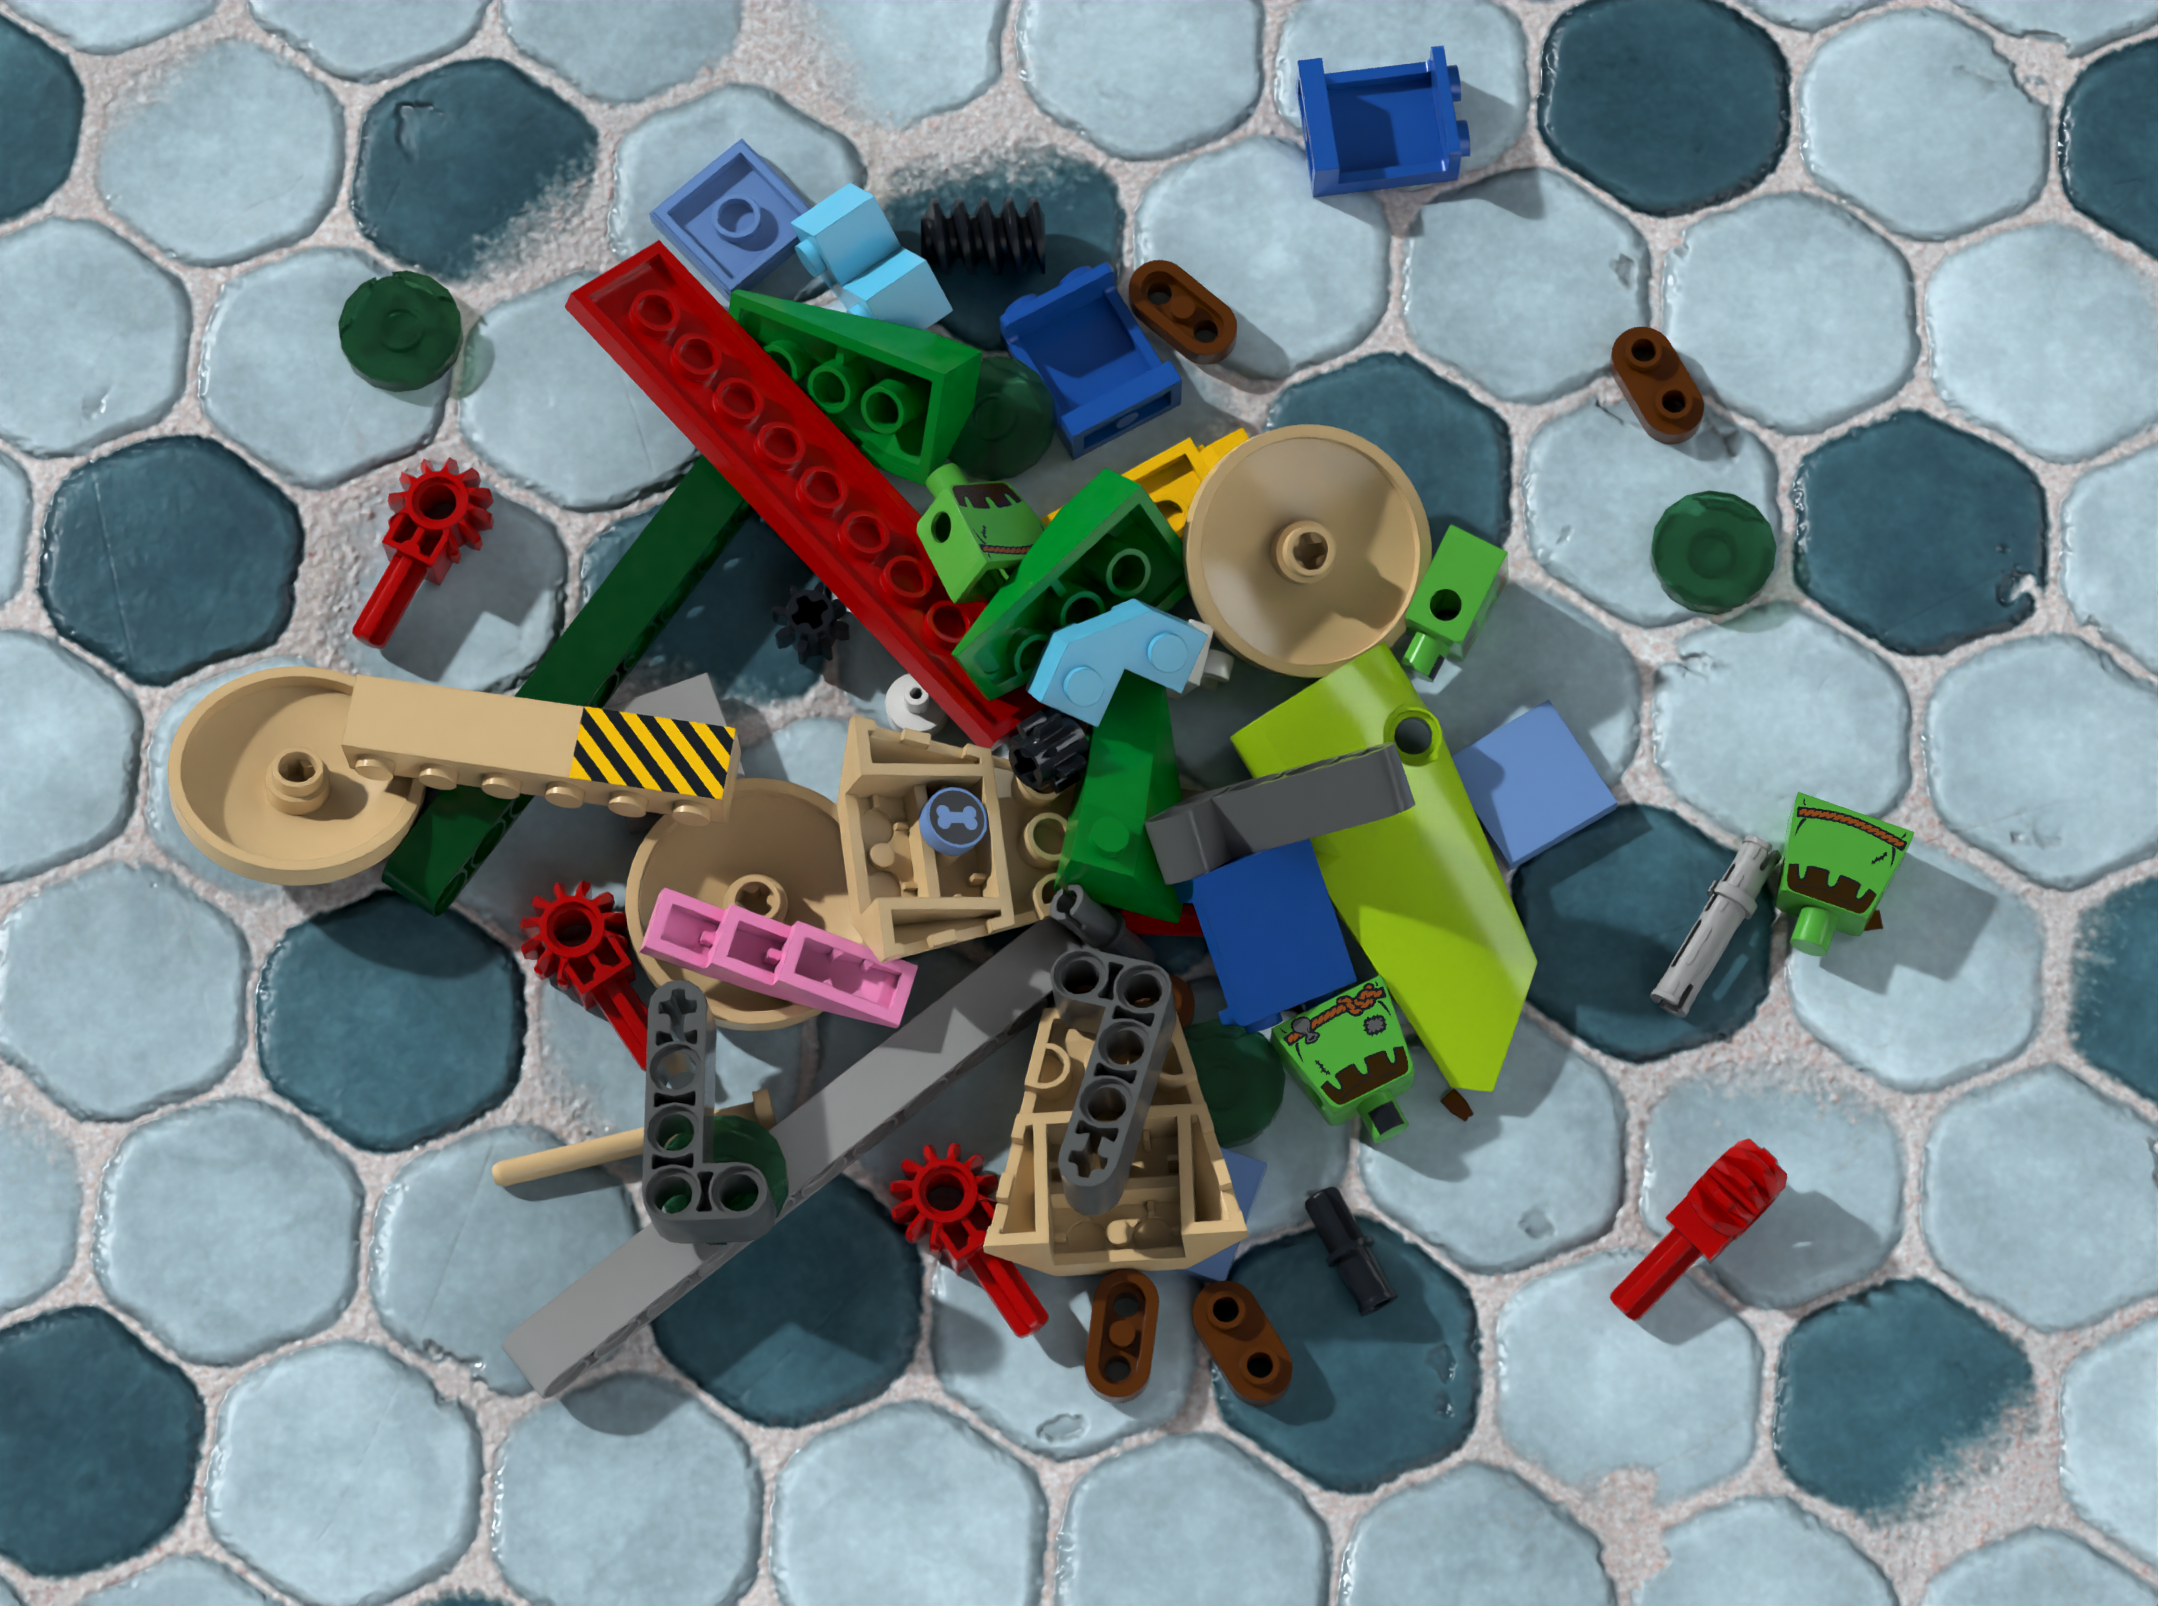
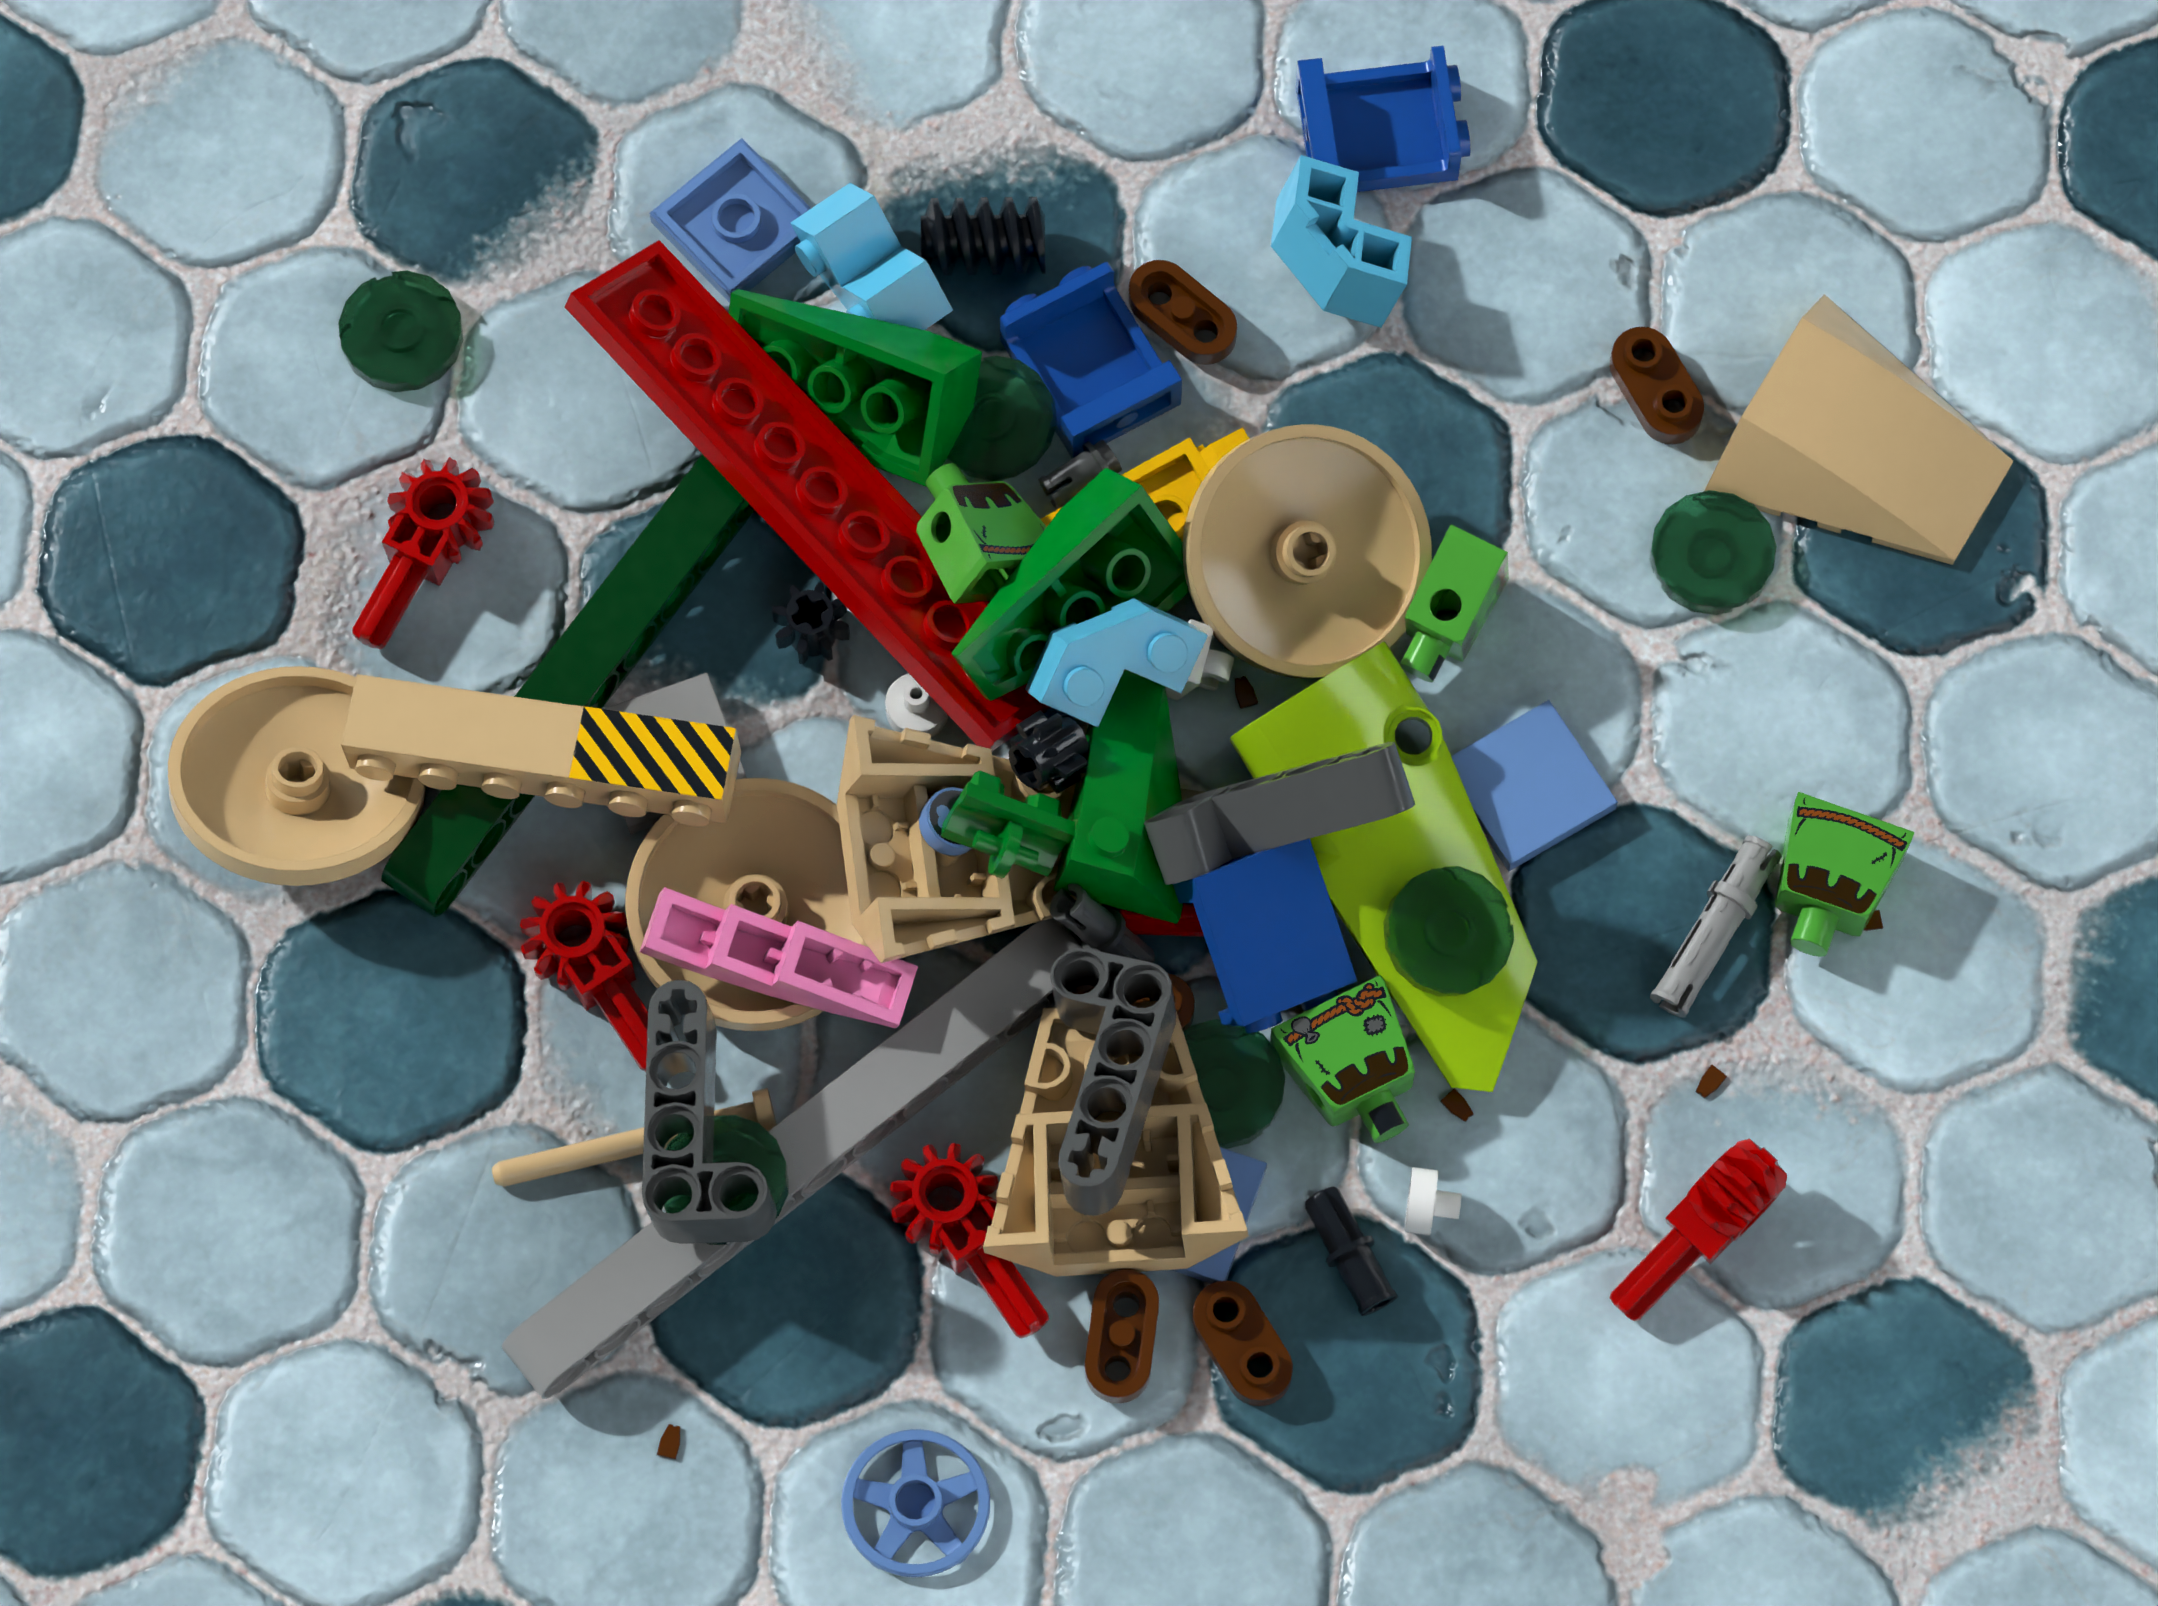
(669, 1442): none -> reddish brown piece
(915, 1504): none -> medium blue wheel
(1006, 828): none -> green hips
(1078, 472): none -> dark grey pin
(1245, 693): none -> reddish brown piece
(1338, 260): none -> medium azure brick
(1426, 1201): none -> white tile
(1448, 931): none -> clear green tile
(1710, 1081): none -> reddish brown piece
(1860, 444): none -> tan wedge

